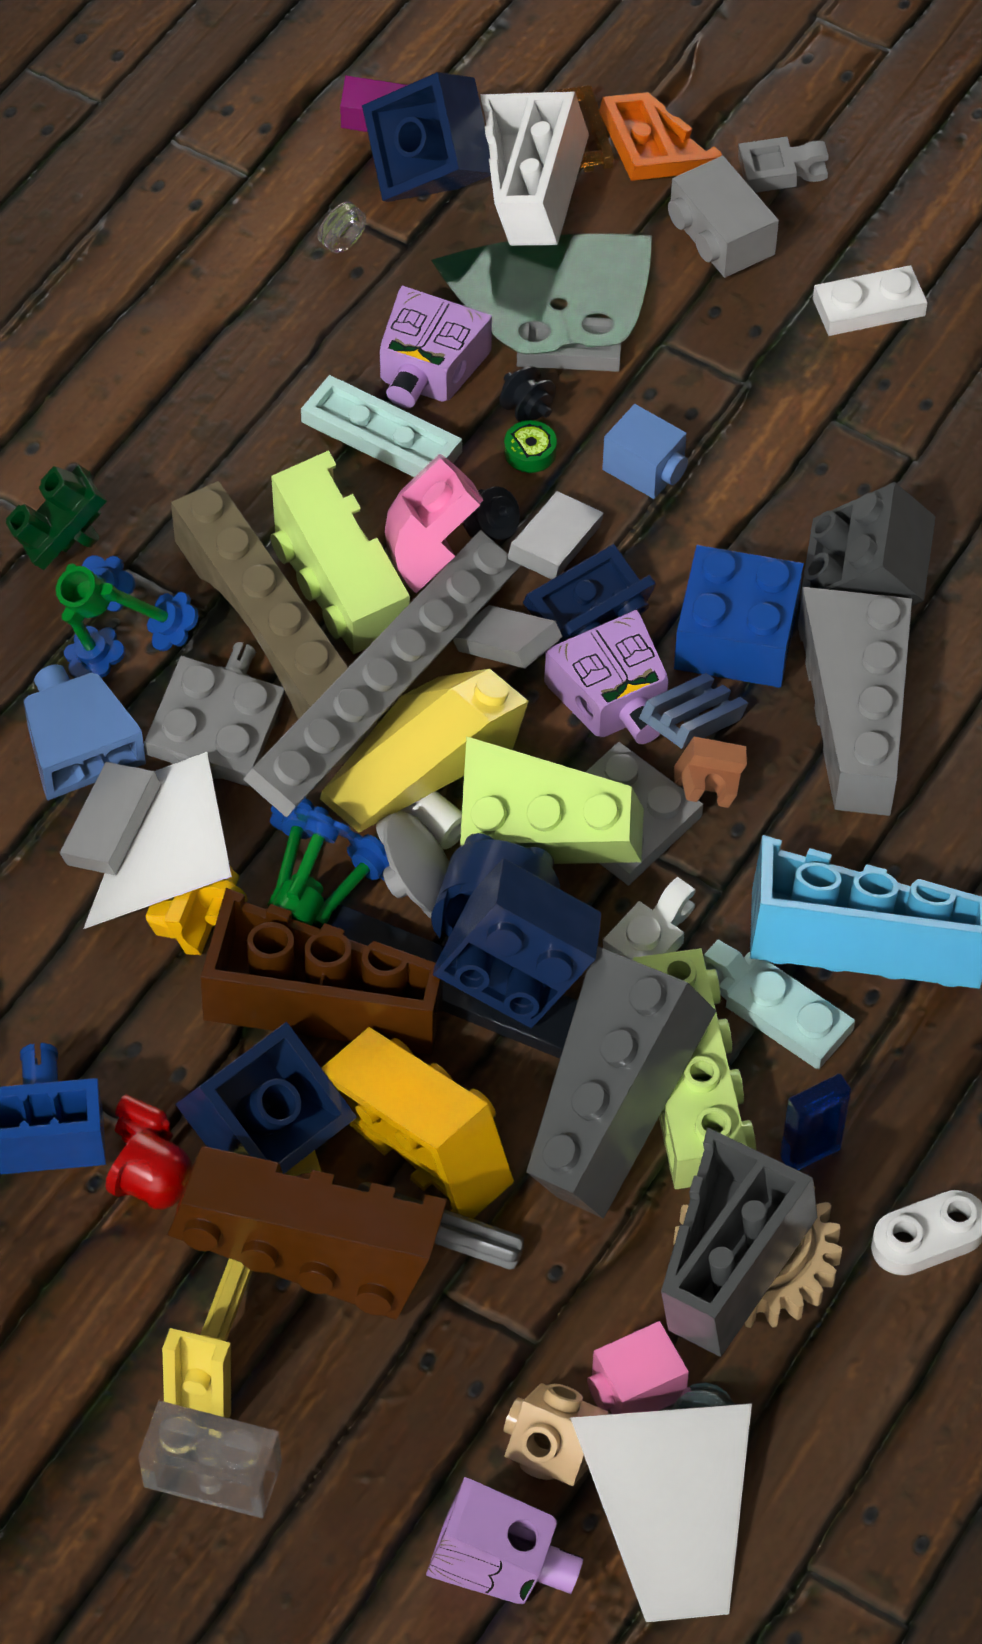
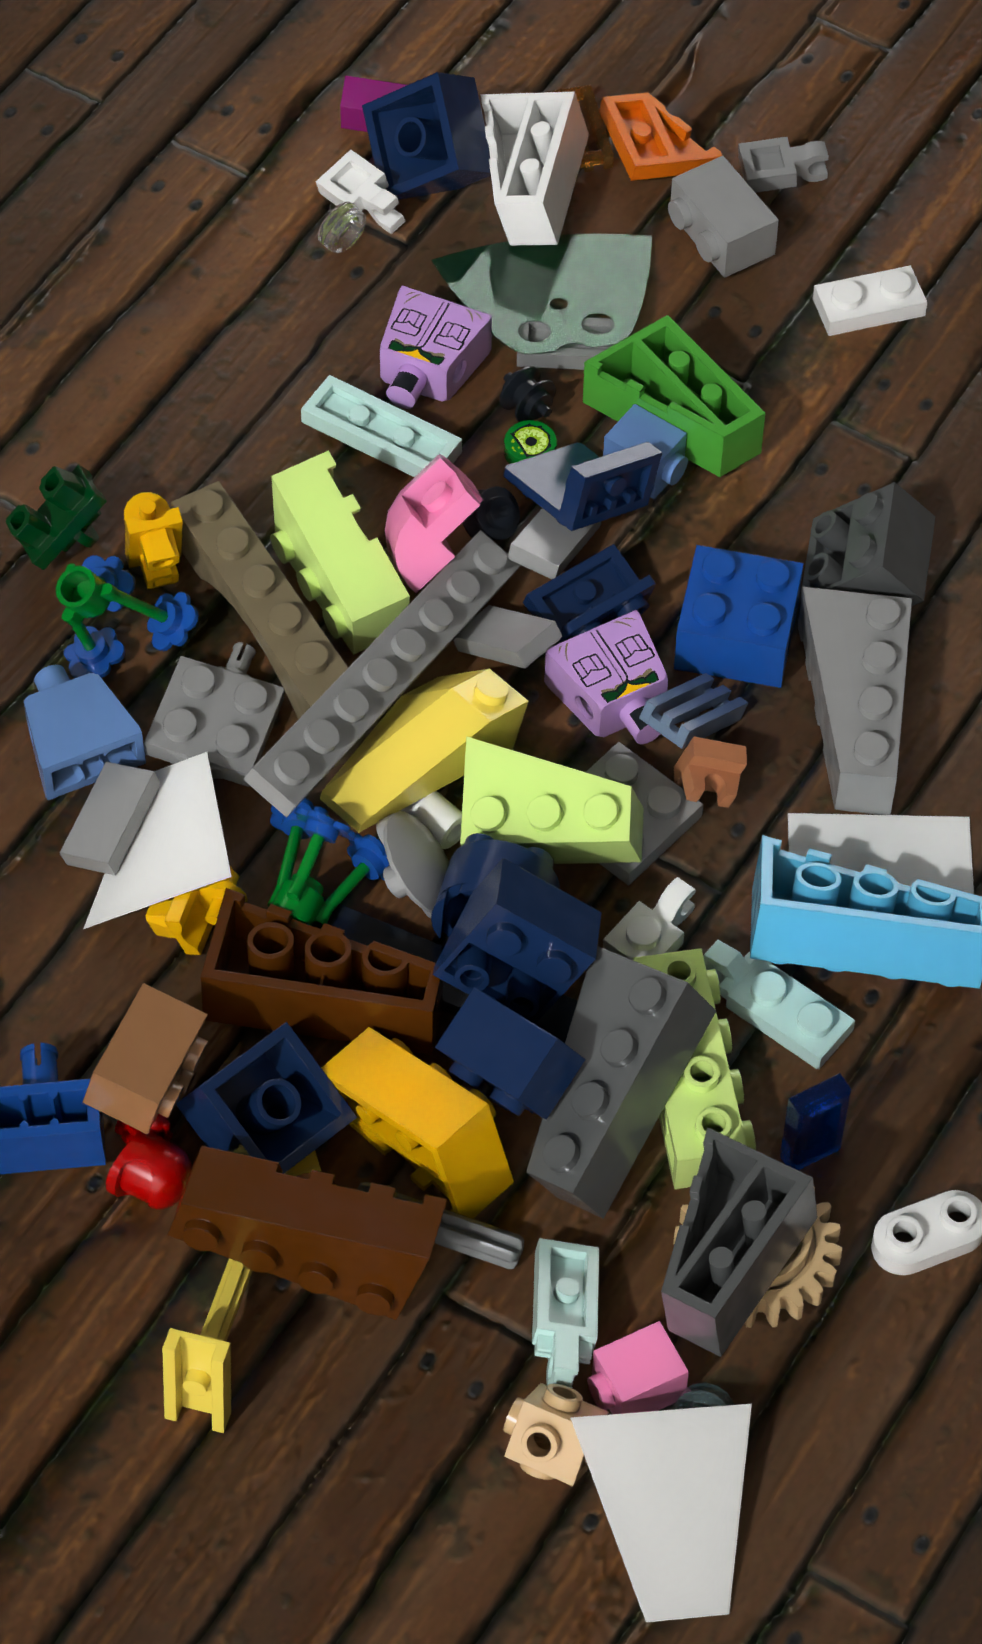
(148, 1060): none -> medium nougat brick
(153, 538): none -> yellow hips
(210, 1459): clear brick -> none
(364, 185): none -> white plate
(500, 1546): lavender torso -> none
(508, 1056): none -> dark blue brick
(565, 1307): none -> light aqua hinge
(587, 488): none -> dark blue bracket
(683, 386): none -> bright green wedge
(904, 845): none -> white sticker

